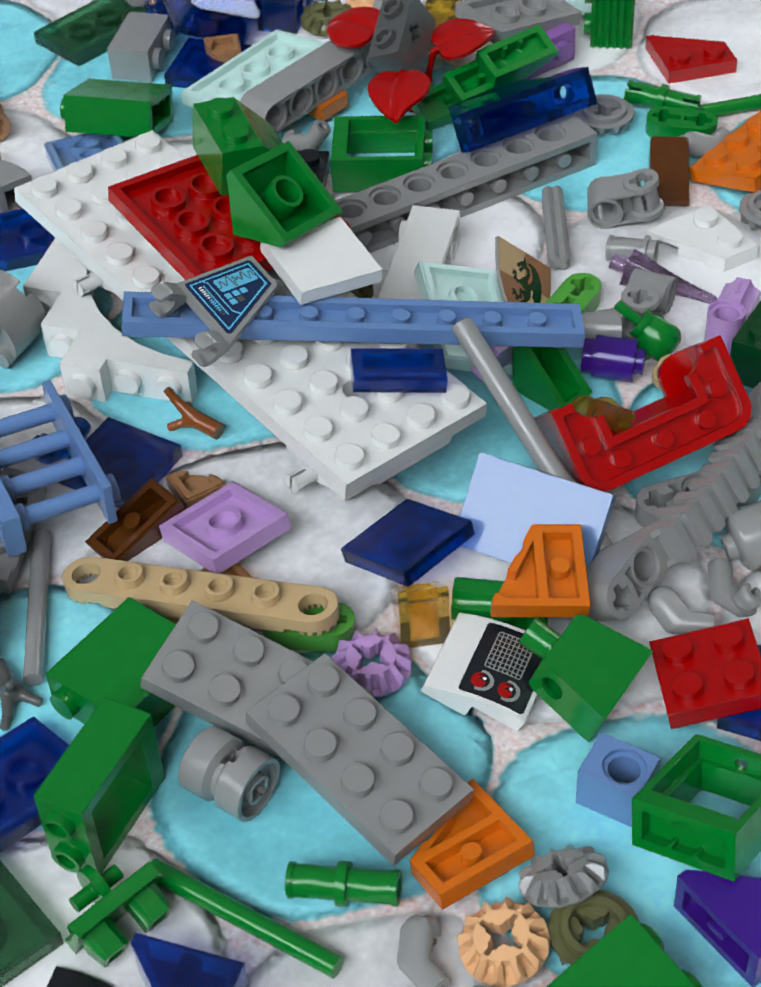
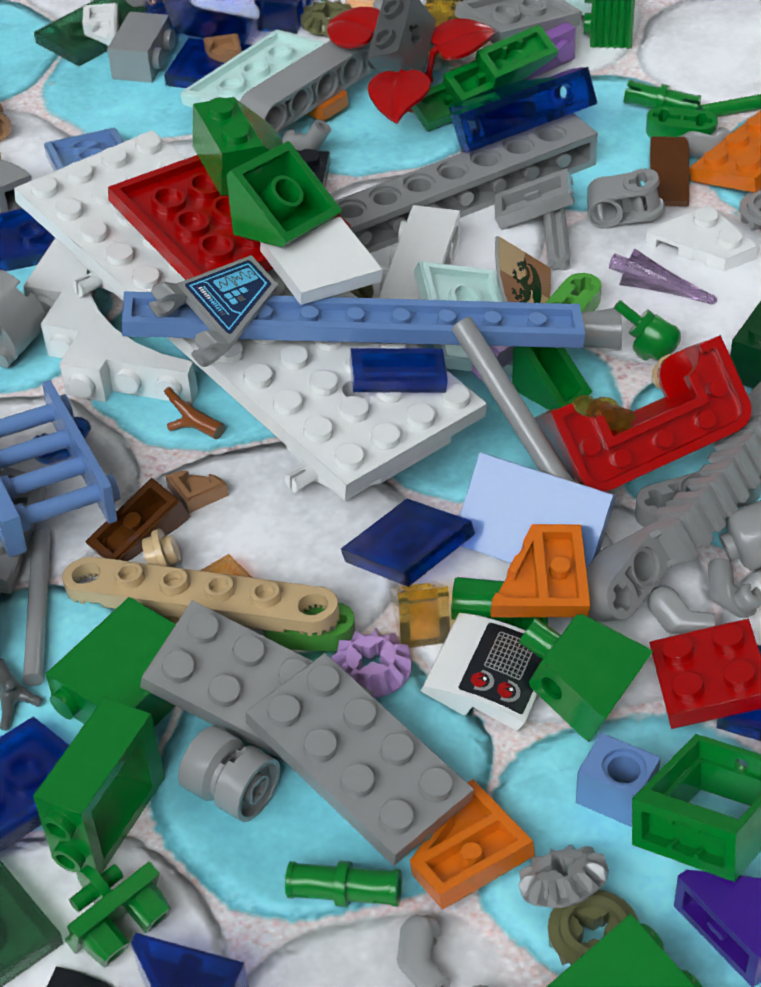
(101, 21): none -> white tile
(117, 107): green brick -> none
(130, 456): clear blue tile -> none
(161, 549): none -> tan plate
(225, 527): lavender tile -> none
(248, 920): green bar -> none
(377, 135): green window -> none
(506, 964): light nougat gear -> none
(534, 199): none -> light grey tile
(613, 115): light grey gear -> none
(613, 358): dark purple brick -> none
(625, 246): light grey pin -> none
(650, 292): light grey piece -> none
(690, 58): red wing -> none
(731, 310): lavender piece -> none

